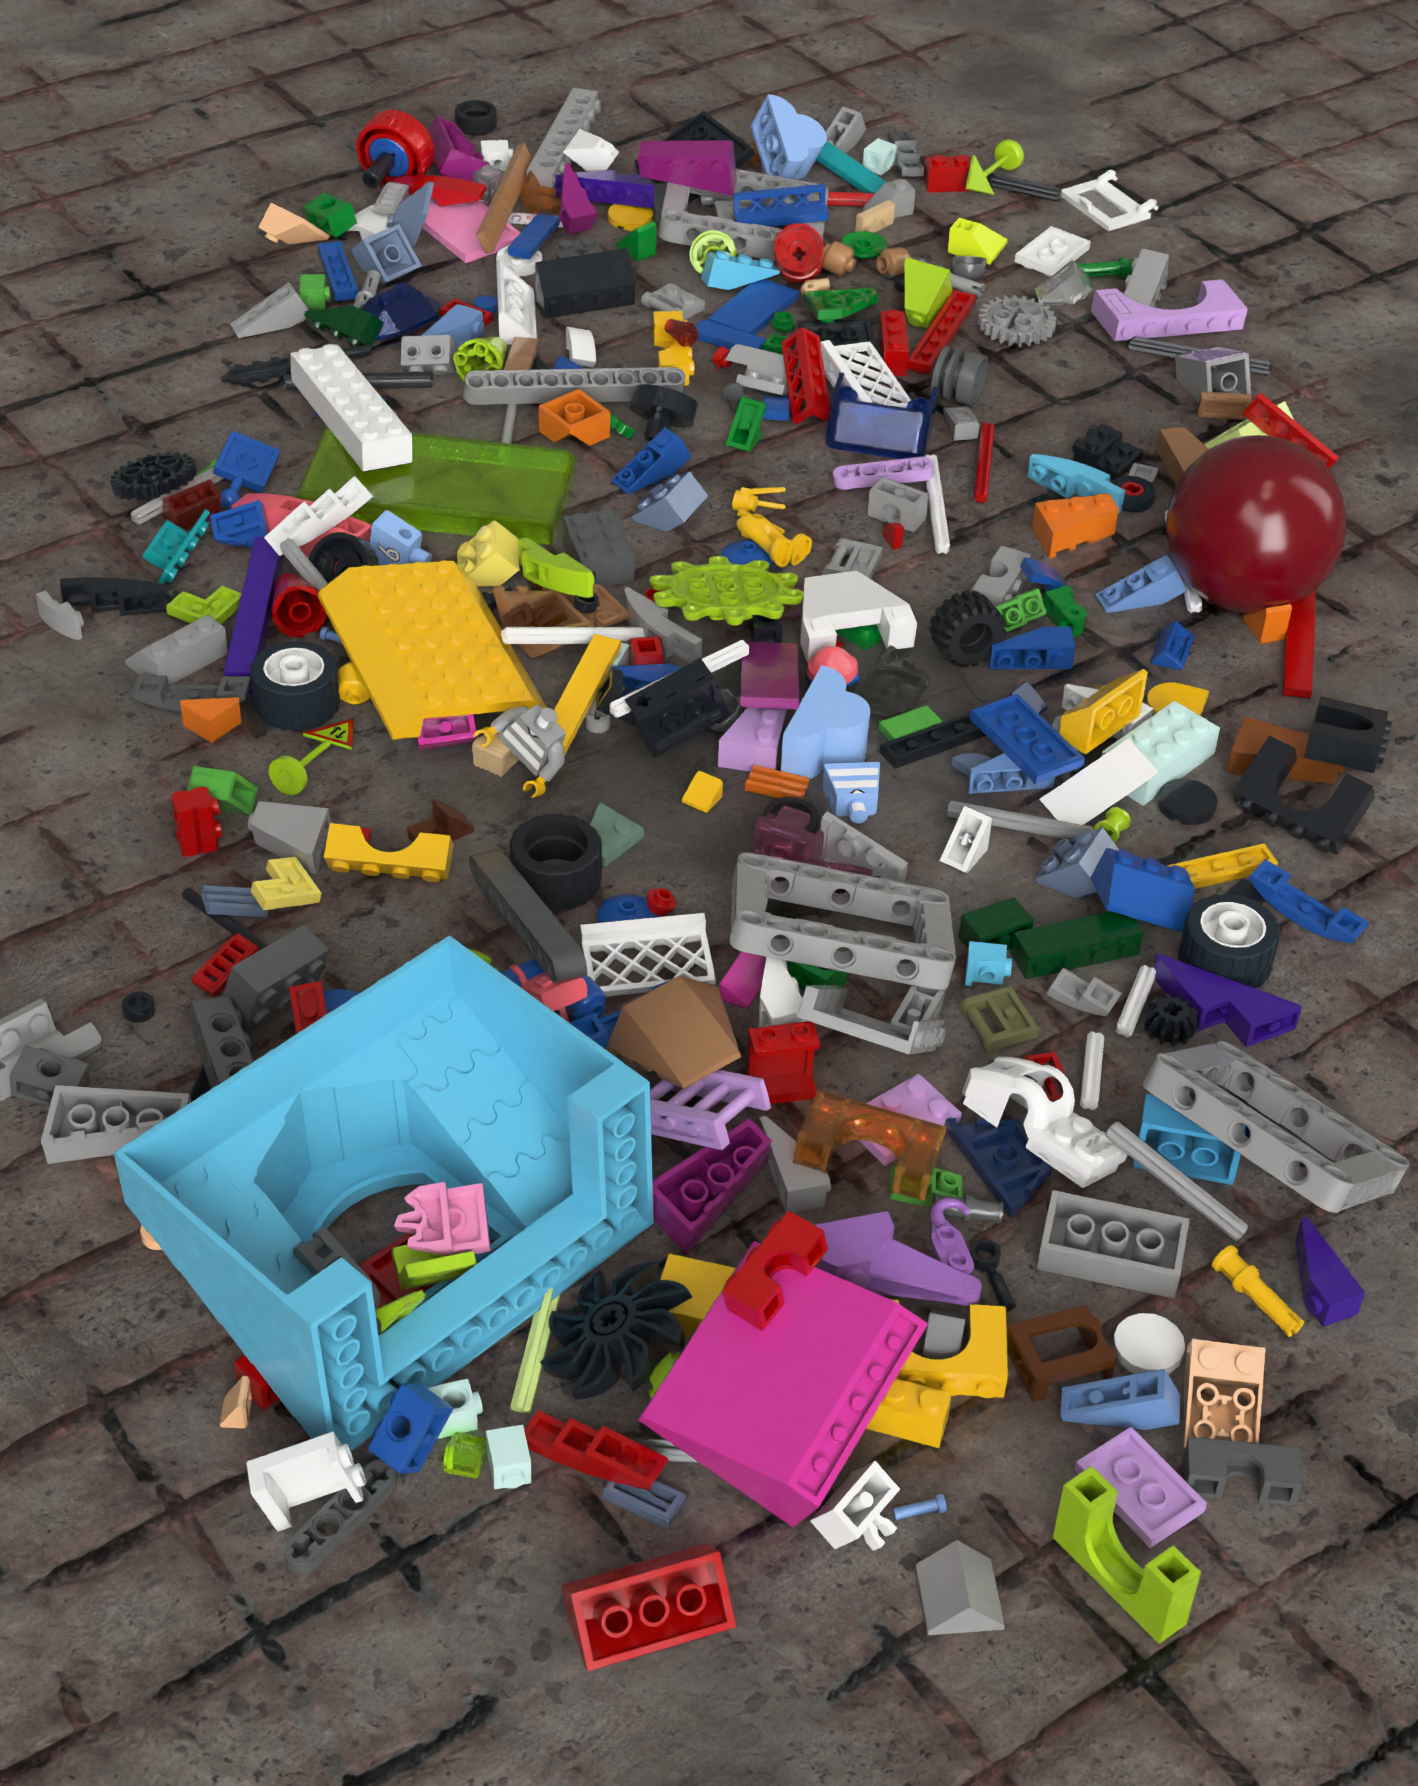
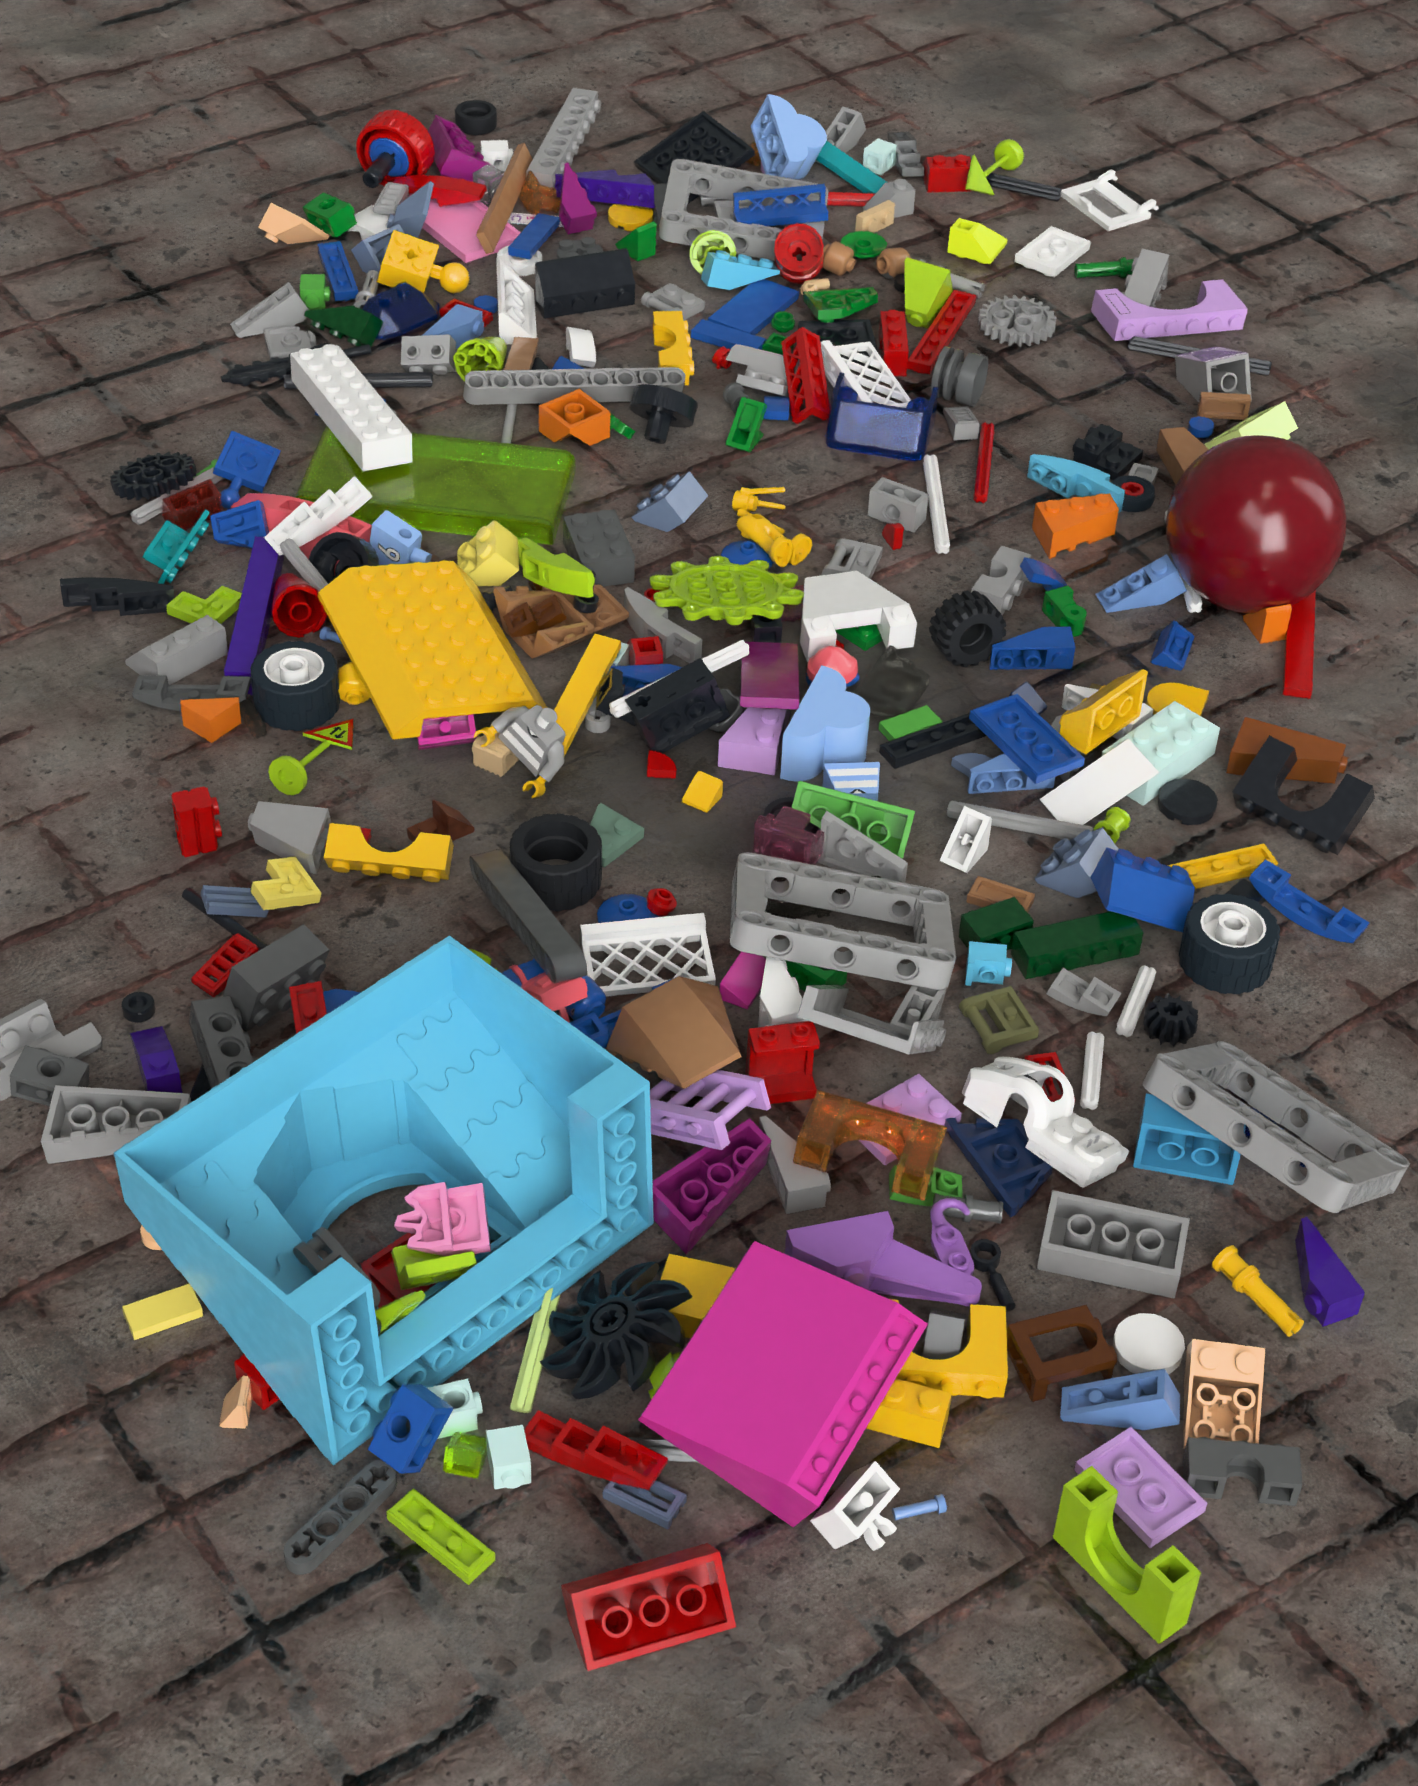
(60, 616): light grey slope -> none
(156, 1060): none -> dark purple slope
(162, 1311): none -> light yellow tile
(231, 790): bright green torso -> none
(286, 340): none -> light grey tile
(302, 1475): white panel -> none
(413, 262): none -> yellow brick
(441, 1536): none -> lime tile
(567, 635): white axle -> none
(591, 151): white slope -> none
(653, 463): blue slope -> none
(660, 766): none -> red tile
(683, 332): clear red cone -> none
(690, 164): magenta wedge -> none
(776, 783): orange tile -> none
(789, 1245): red arch -> none
(844, 867): clear pink piece -> none
(857, 475): lavender beam -> none
(877, 820): none -> bright green wedge
(958, 1591): light grey slope -> none
(968, 267): dark grey hair -> none
(987, 892): none -> medium nougat tile
(1022, 608): bright green slope -> none
(1065, 286): clear slope -> none
(1176, 1181): light grey axle -> none
(1201, 427): none -> blue tile
(1245, 1010): dark purple slope -> none
(1277, 423): red fence -> none
(1348, 735): black arch -> none

